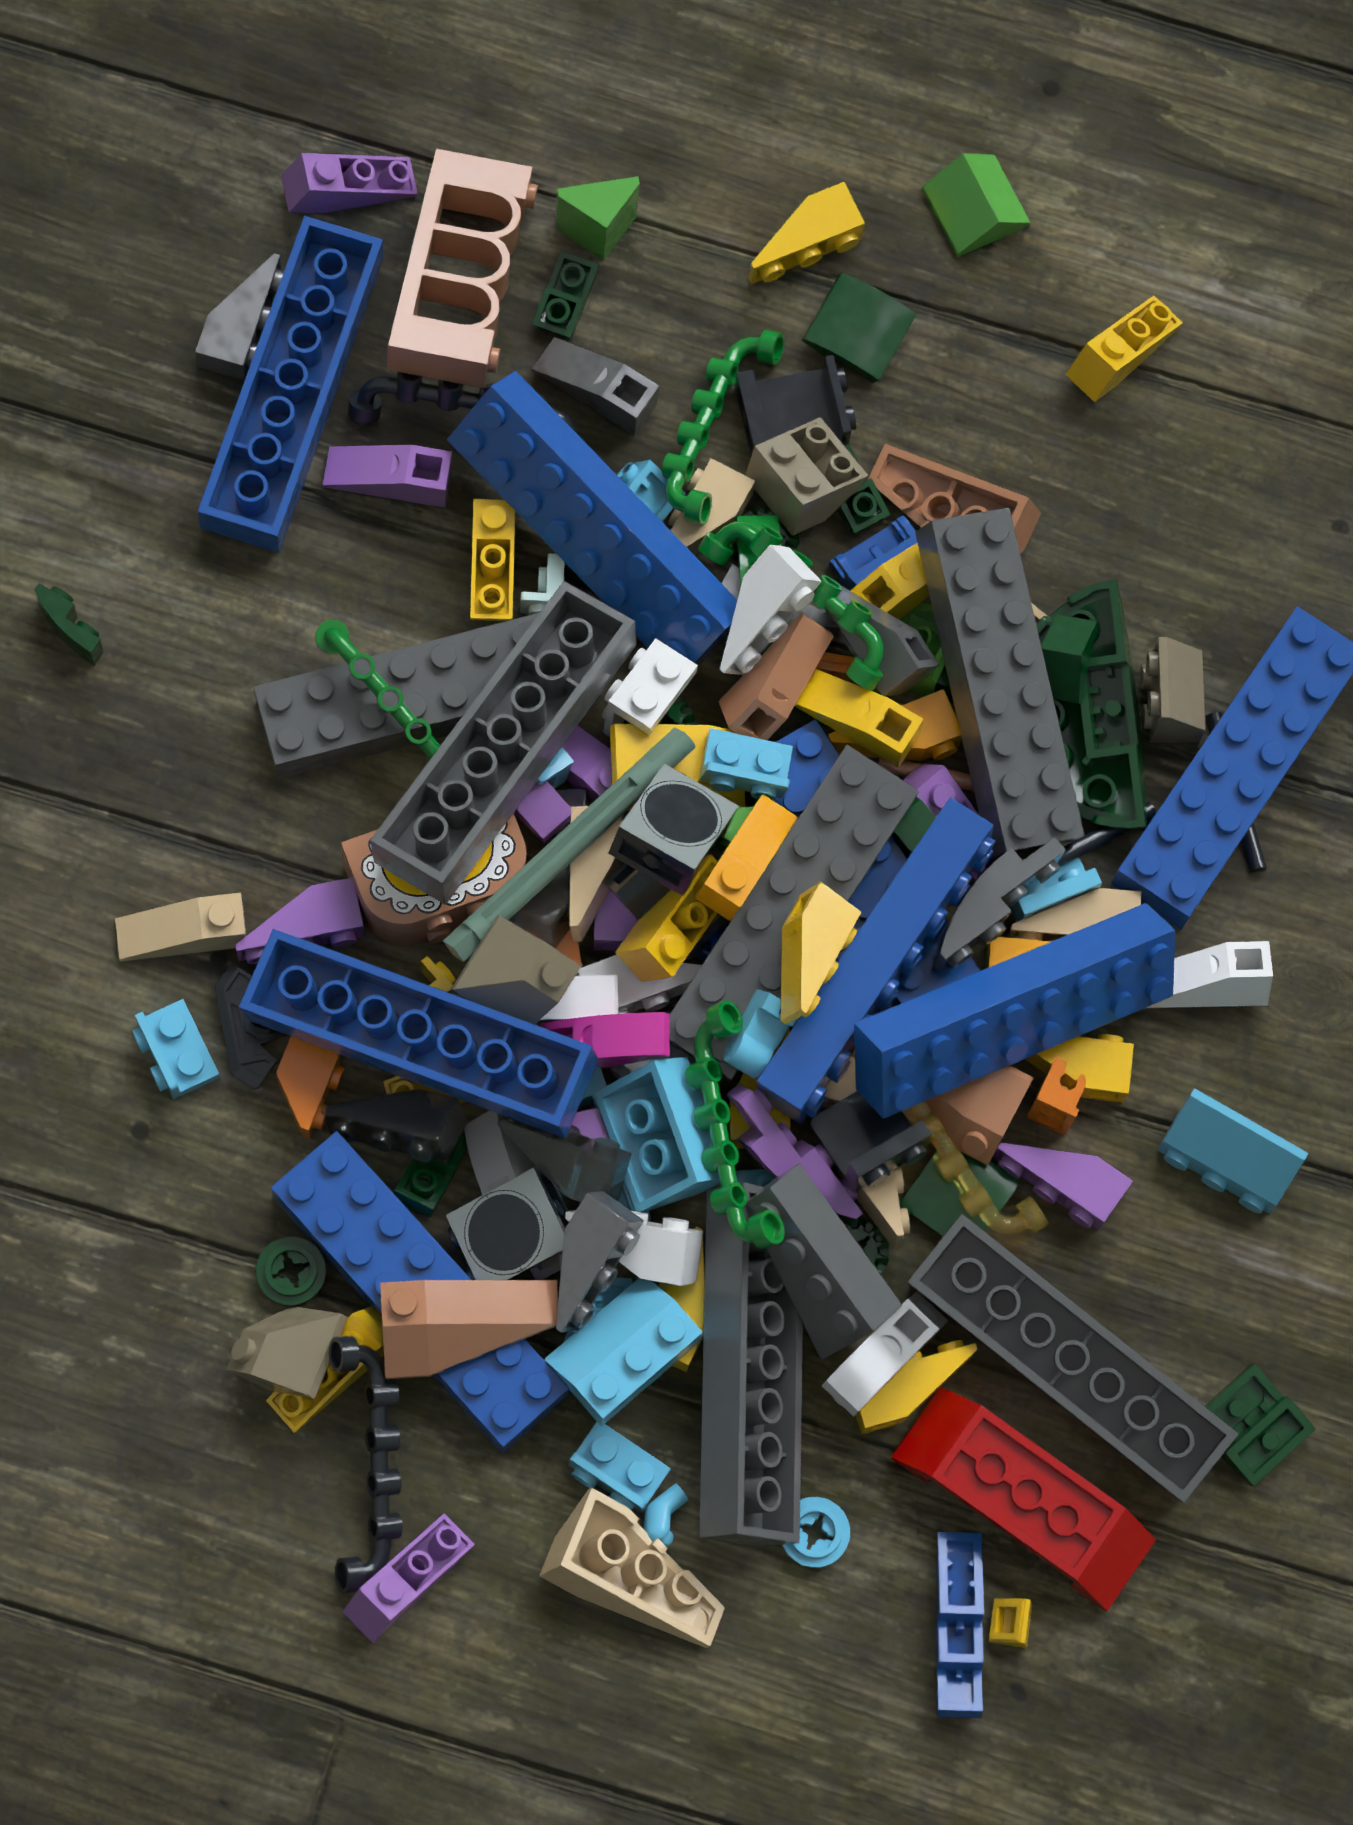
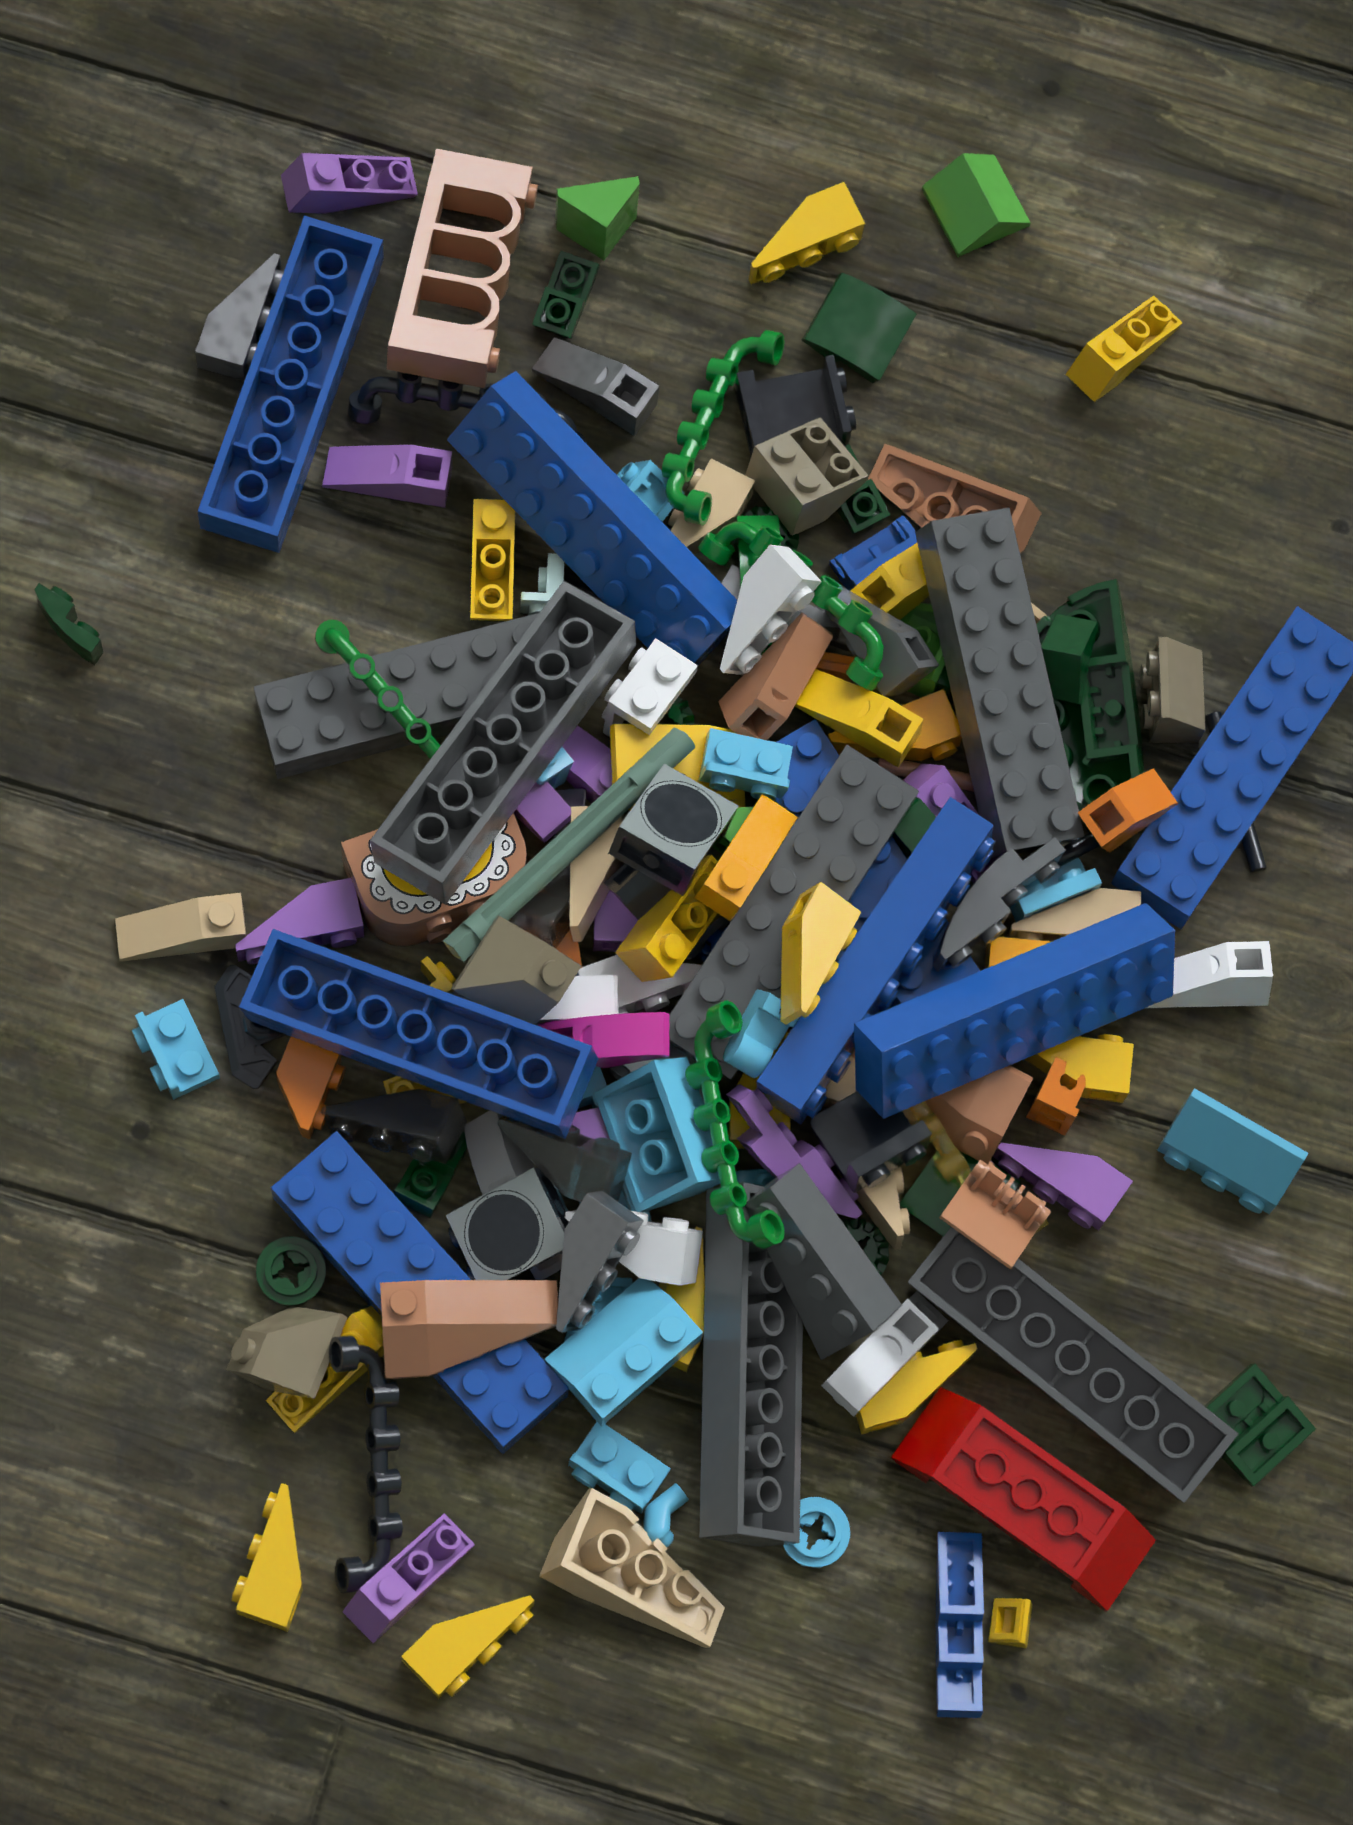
(274, 1580): none -> yellow slope
(455, 1645): none -> yellow slope
(995, 1214): none -> nougat hinge
(1127, 809): none -> orange slope

